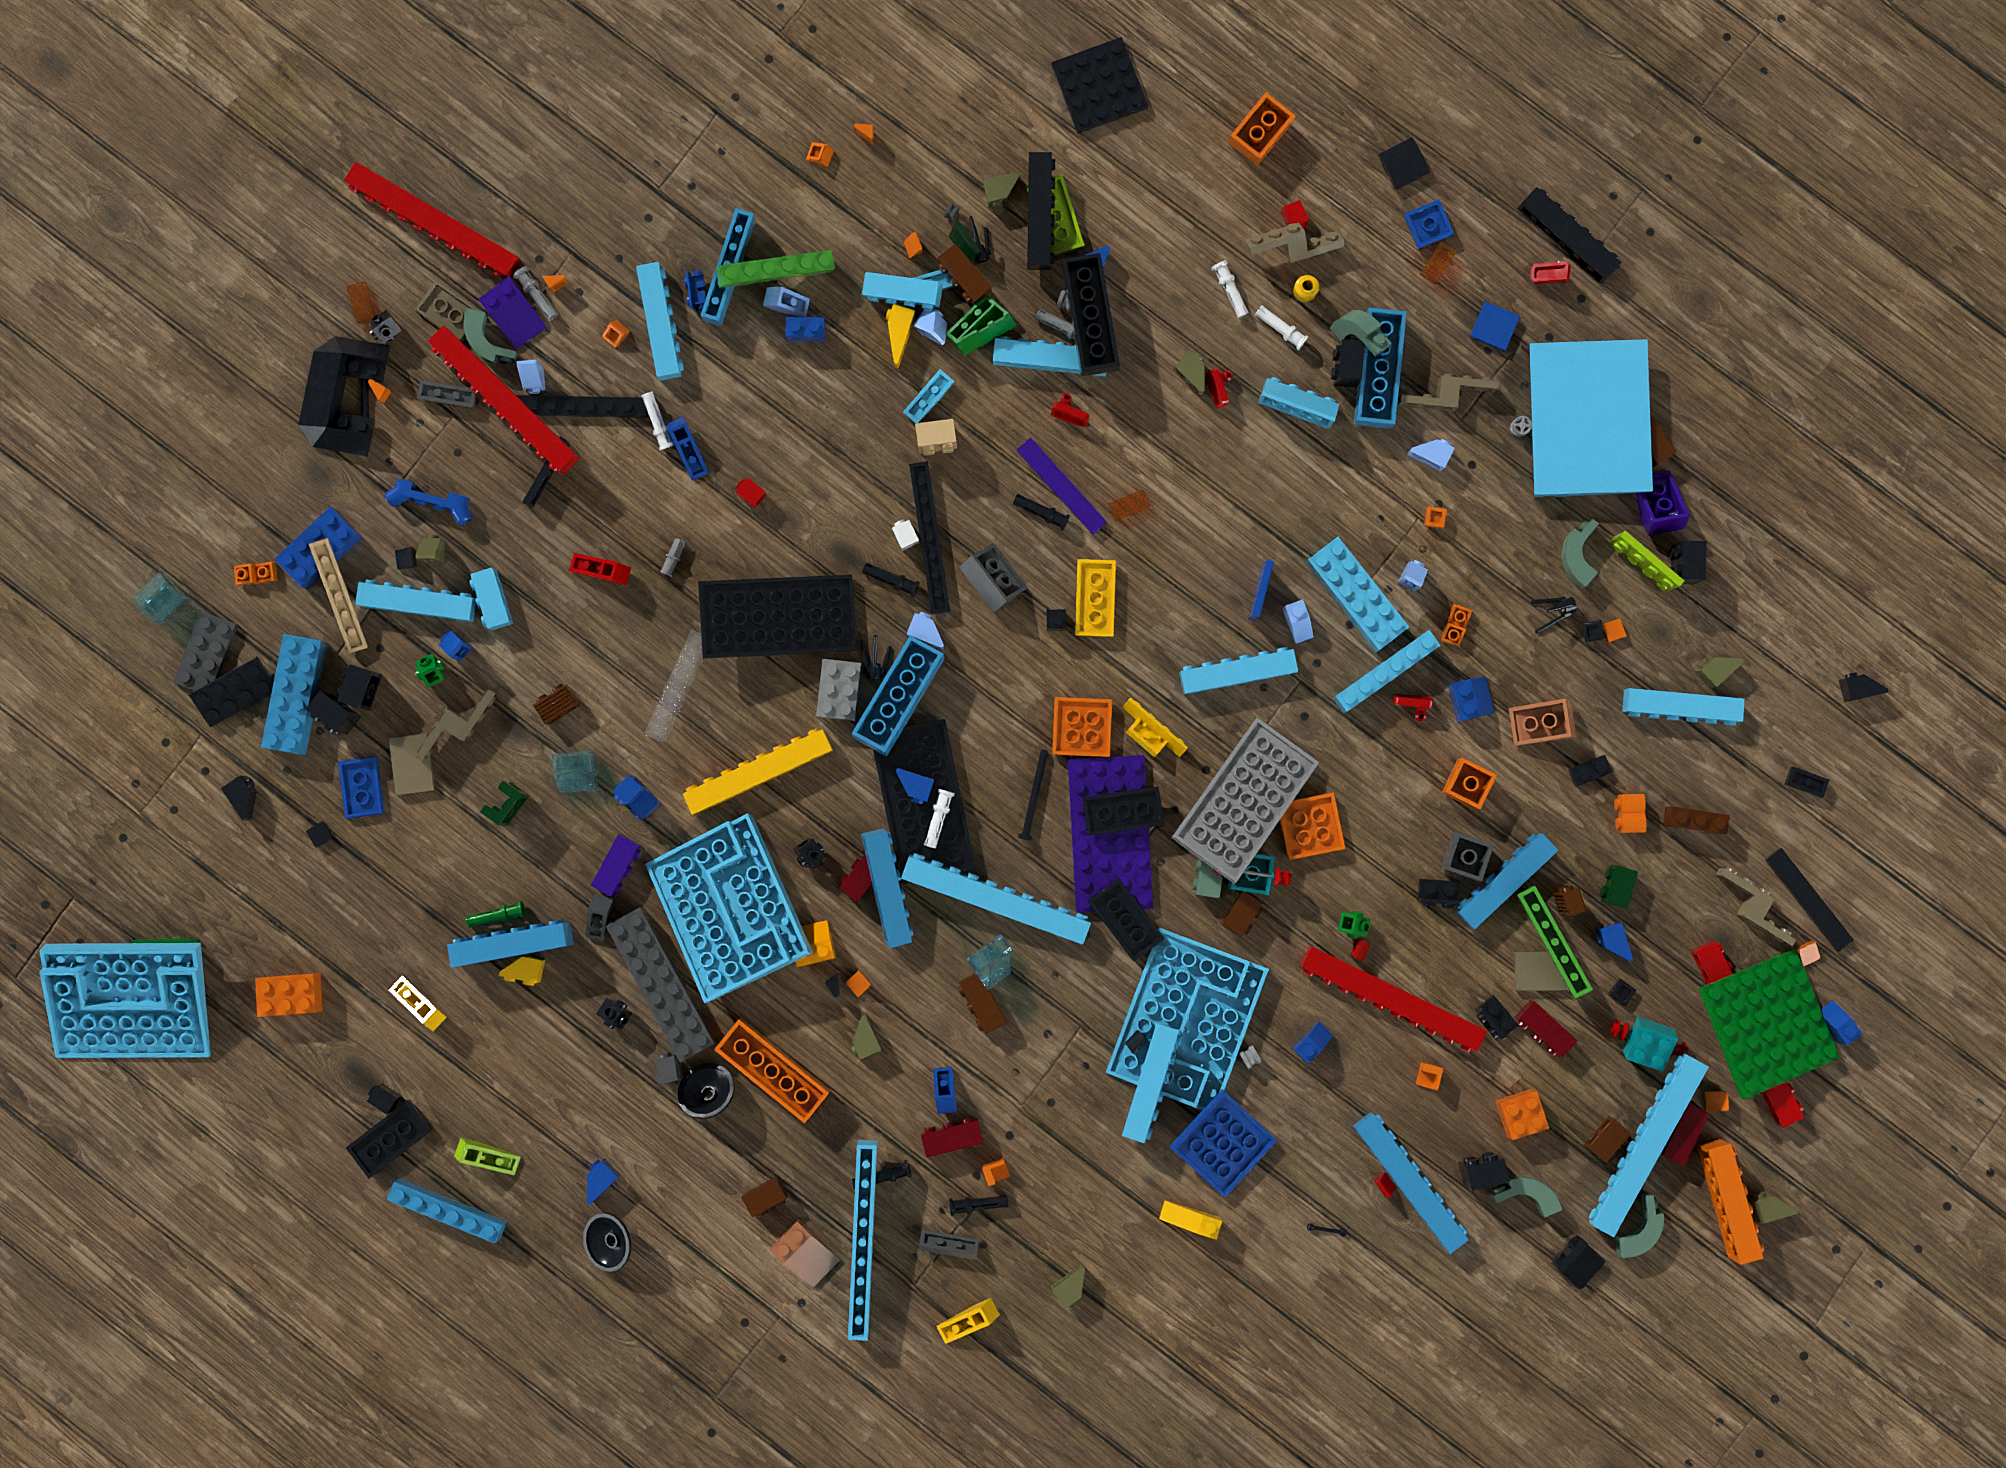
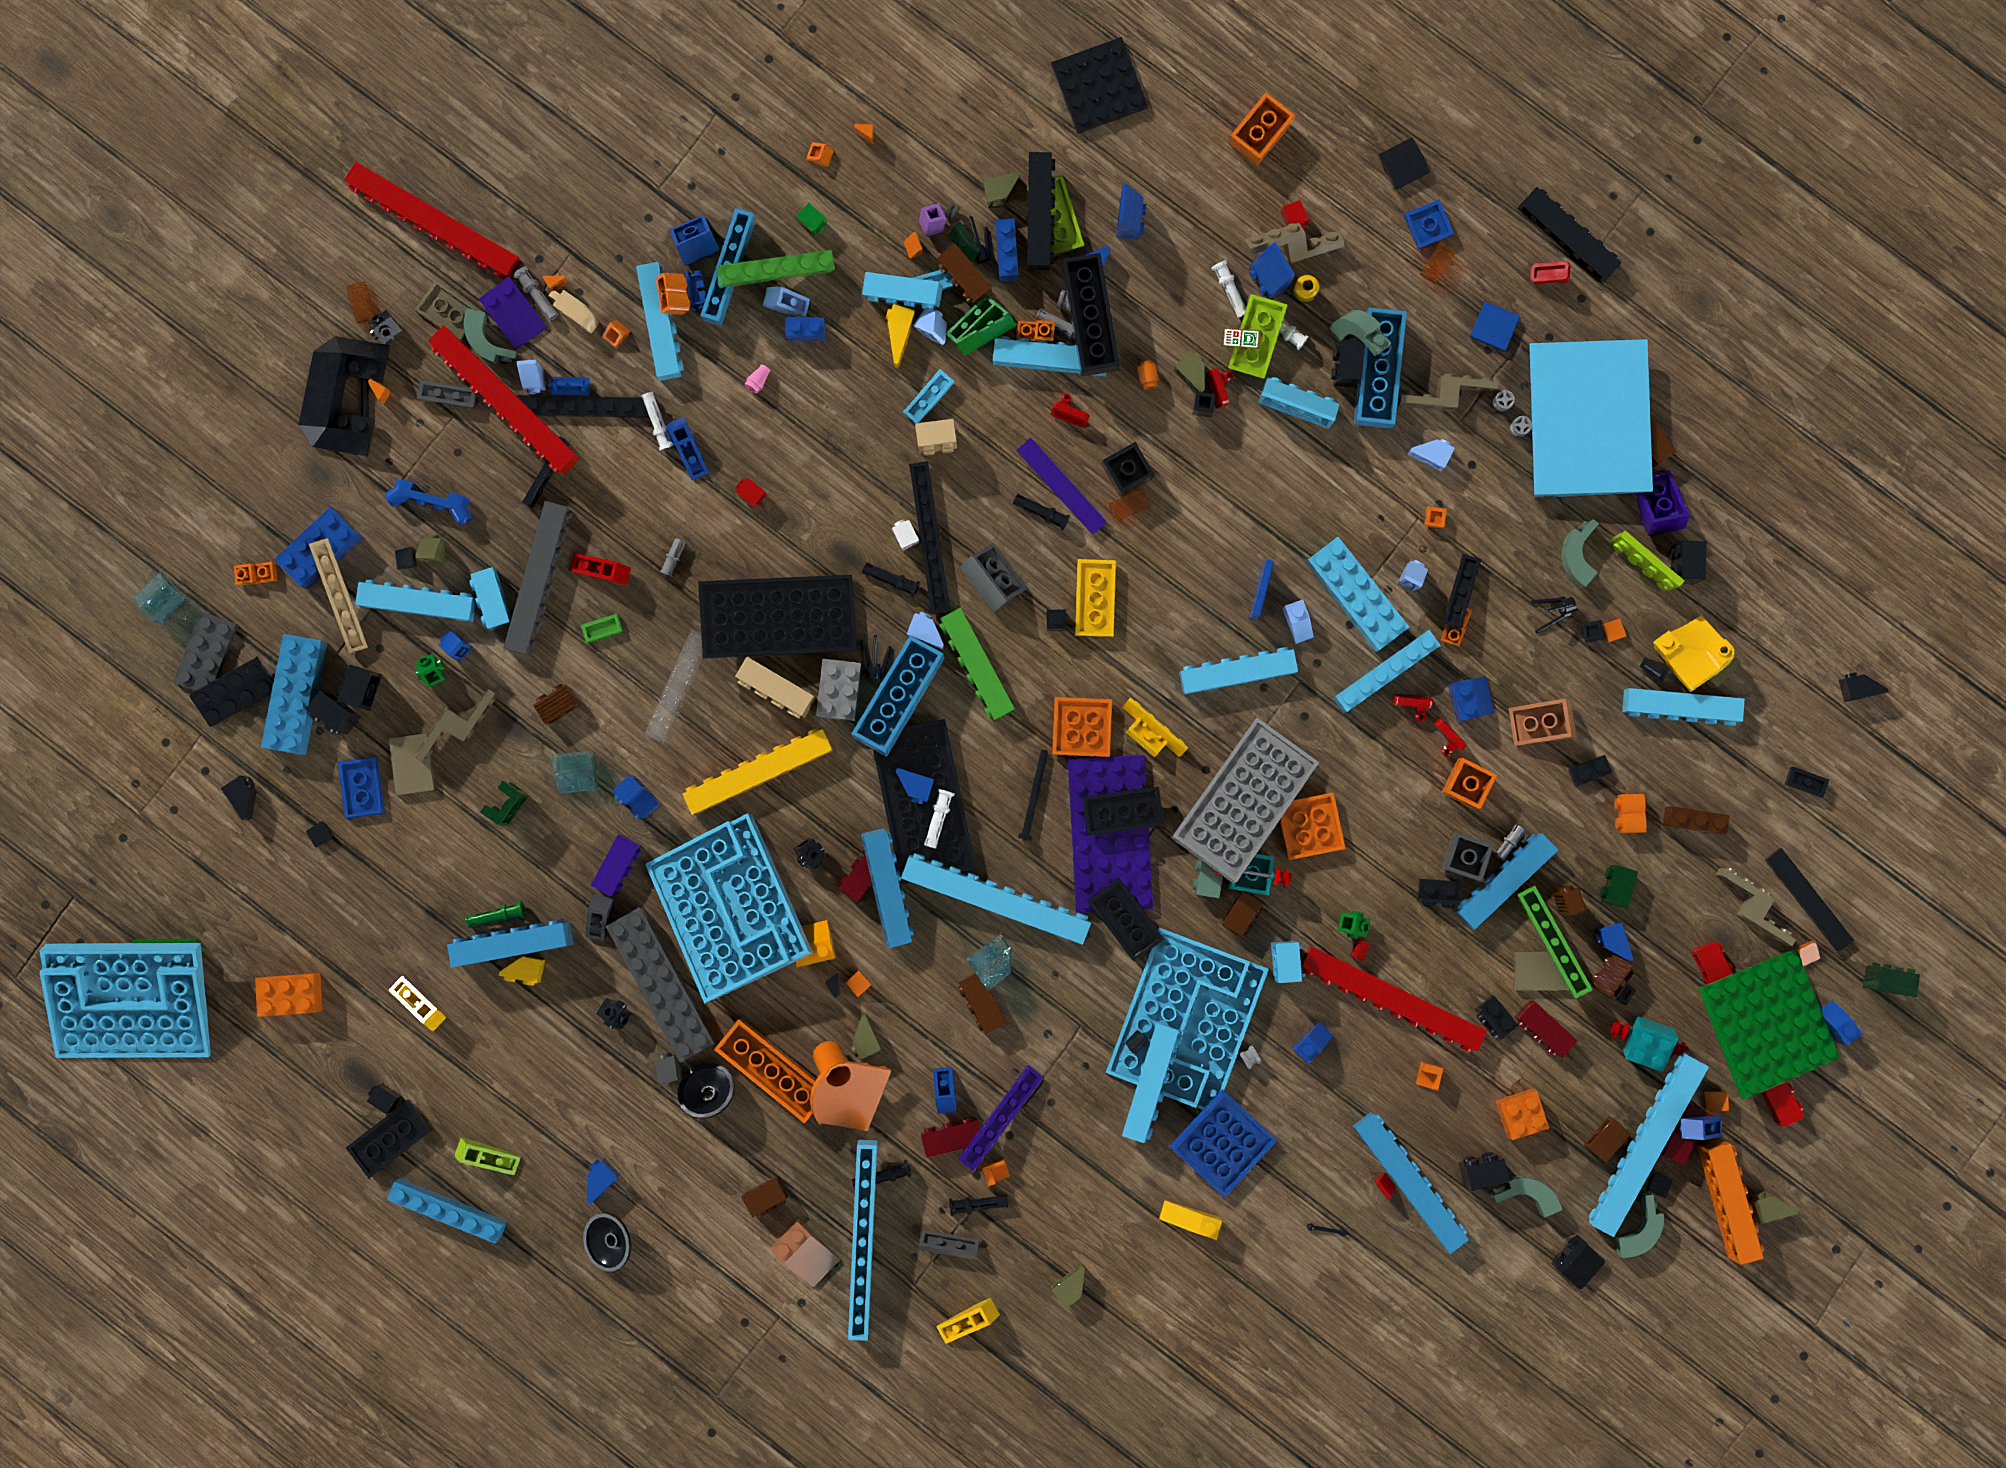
(537, 578): none -> dark grey brick
(569, 386): none -> blue hinge
(574, 310): none -> tan piece
(602, 628): none -> bright green tile
(672, 293): none -> orange brick
(694, 240): none -> blue slope
(757, 379): none -> bright pink cone
(776, 687): none -> tan brick
(812, 219): none -> green brick
(845, 1090): none -> orange piece
(932, 220): none -> medium lavender brick
(976, 662): none -> bright green brick
(1000, 1118): none -> dark purple tile
(1006, 250): none -> blue brick
(1036, 330): none -> orange slope
(1127, 469): none -> black brick
(1130, 213): none -> blue slope
(1148, 375): none -> orange brick
(1203, 404): none -> black brick
(1241, 338): none -> tile
(1265, 316): none -> lime plate
(1271, 272): none -> blue slope
(1286, 961): none -> medium azure container
(1455, 740): none -> red piece
(1461, 592): none -> black tile
(1505, 397): none -> light grey wheel
(1510, 842): none -> light grey axle
(1613, 976): none -> reddish brown brick
(1655, 669): none -> black cone
(1659, 1185): none -> black tile
(1694, 652): none -> yellow slope
(1701, 1127): none -> blue slope
(1891, 980): none -> clear green container

